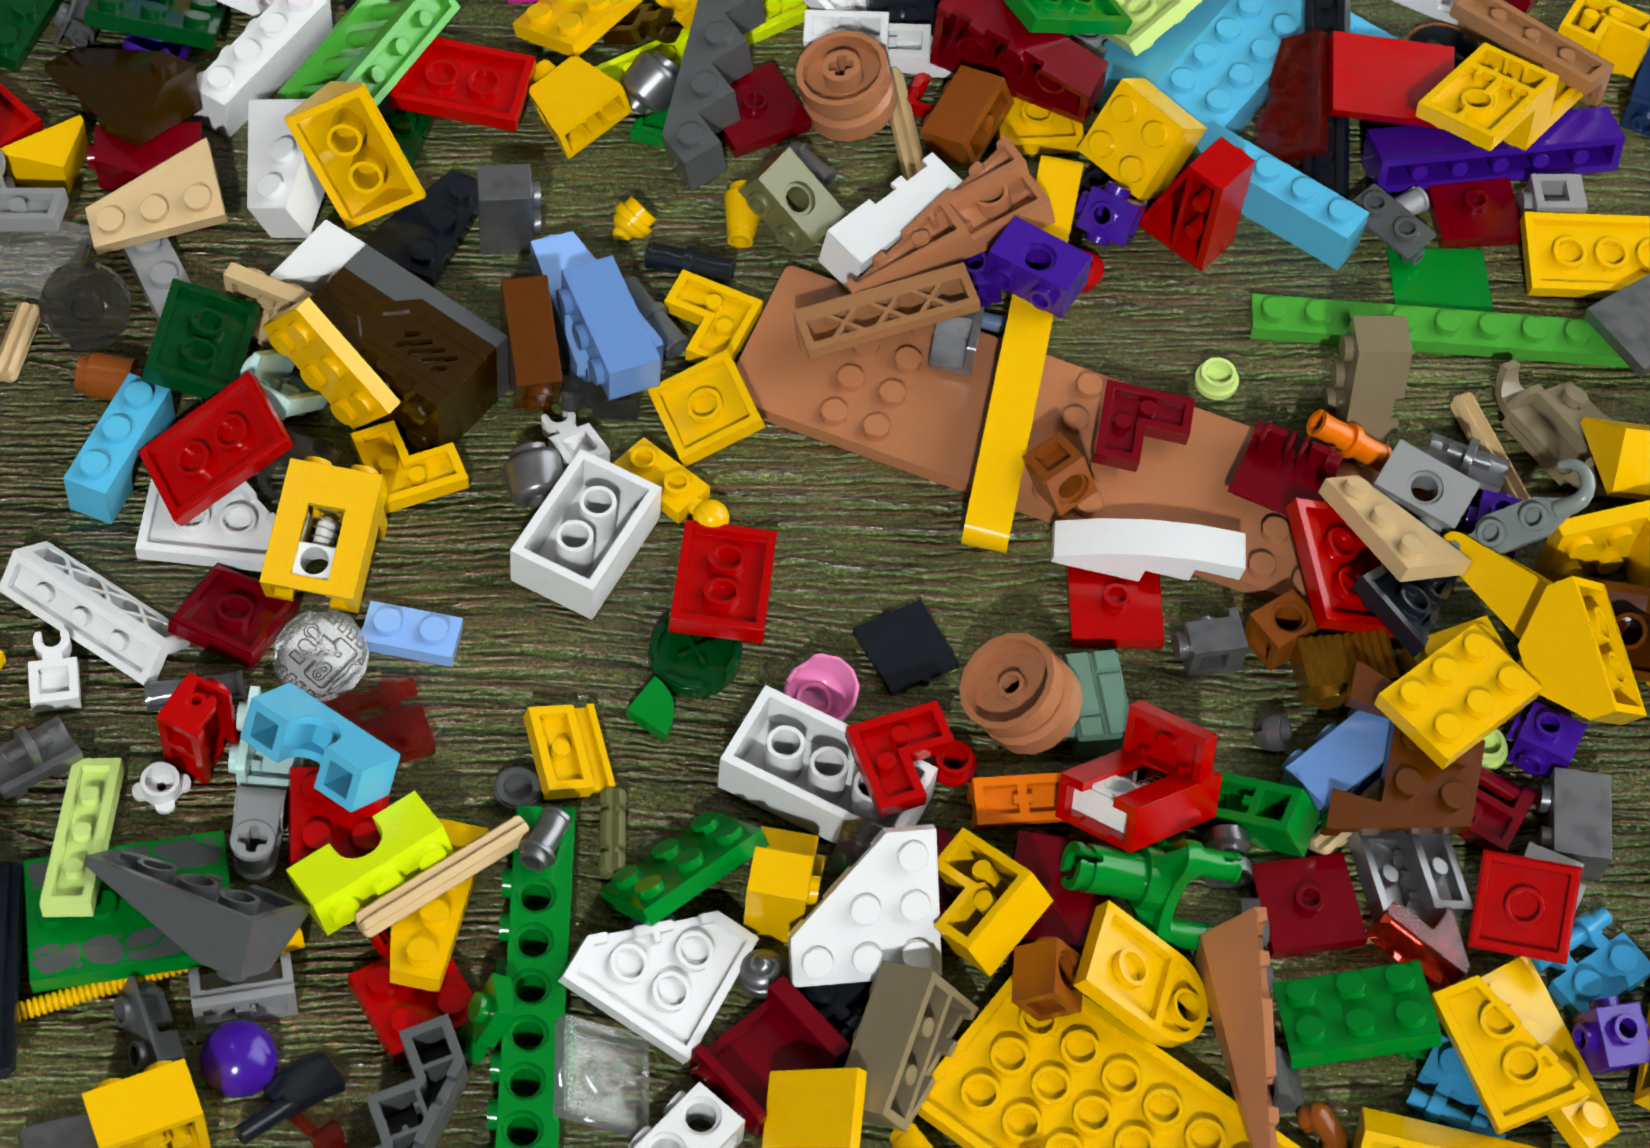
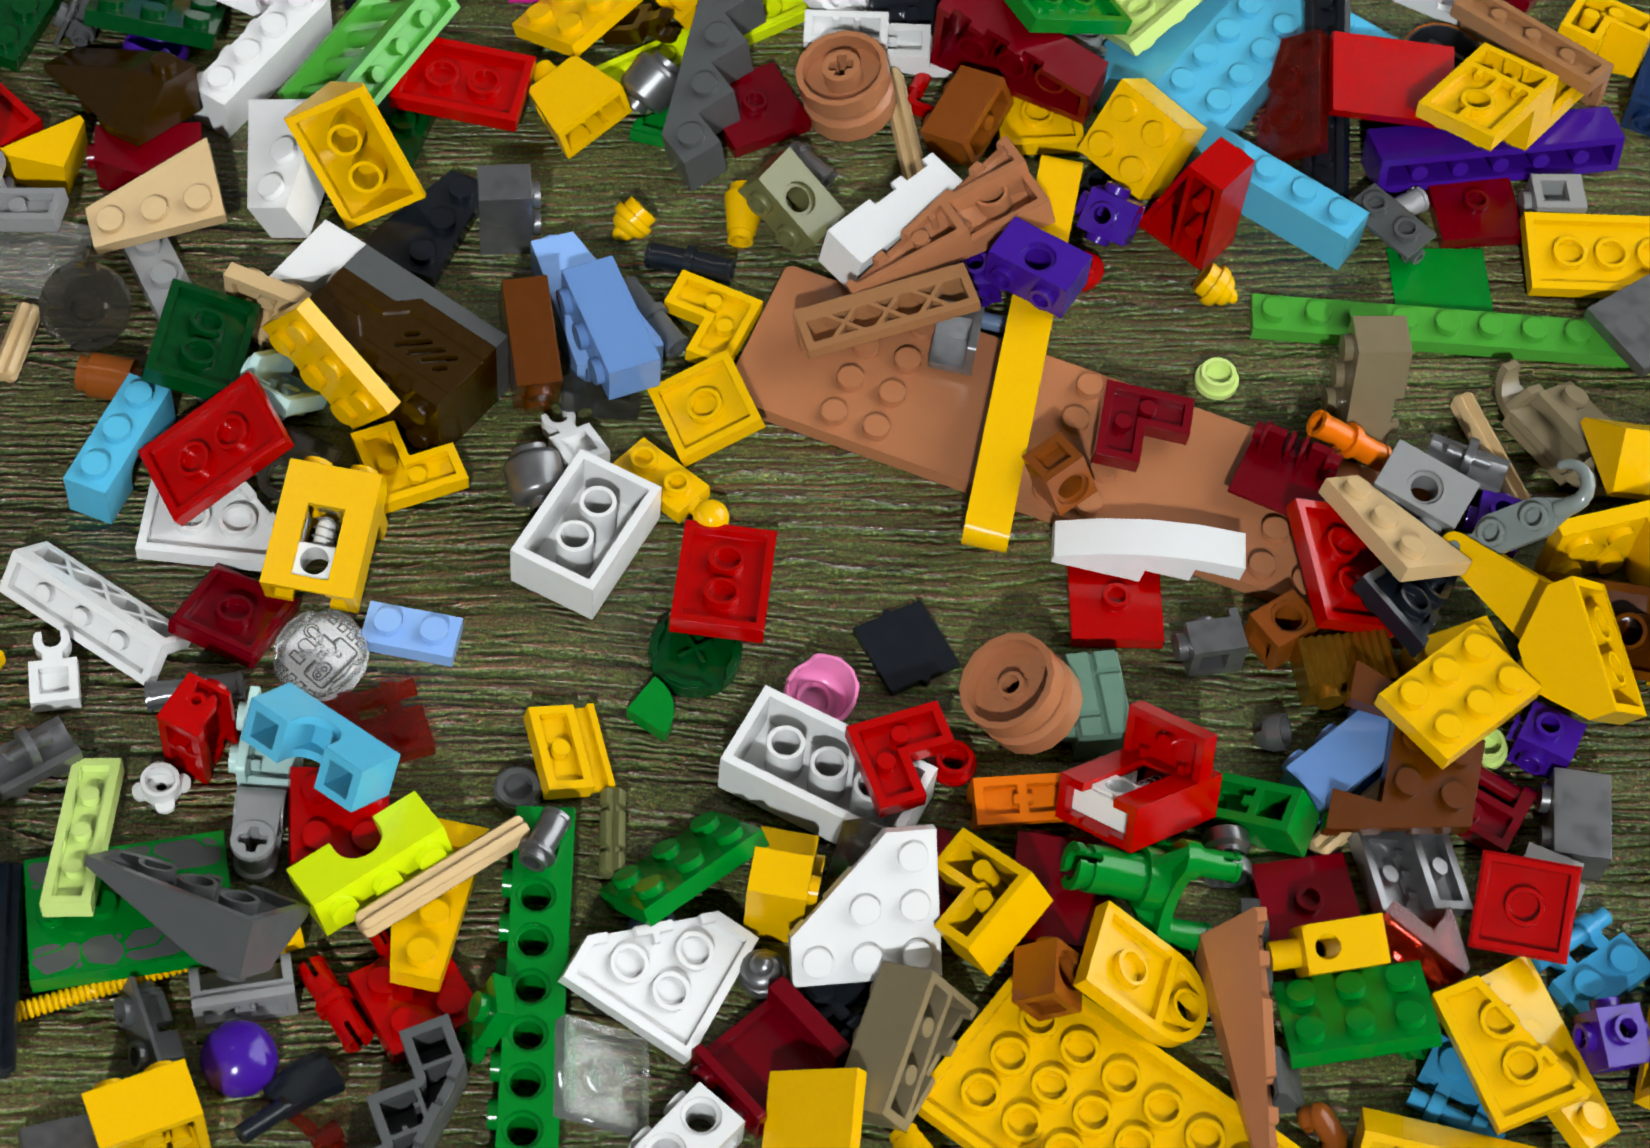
(334, 1004): none -> red pin
(1215, 286): none -> yellow plate
(1346, 942): none -> yellow torso

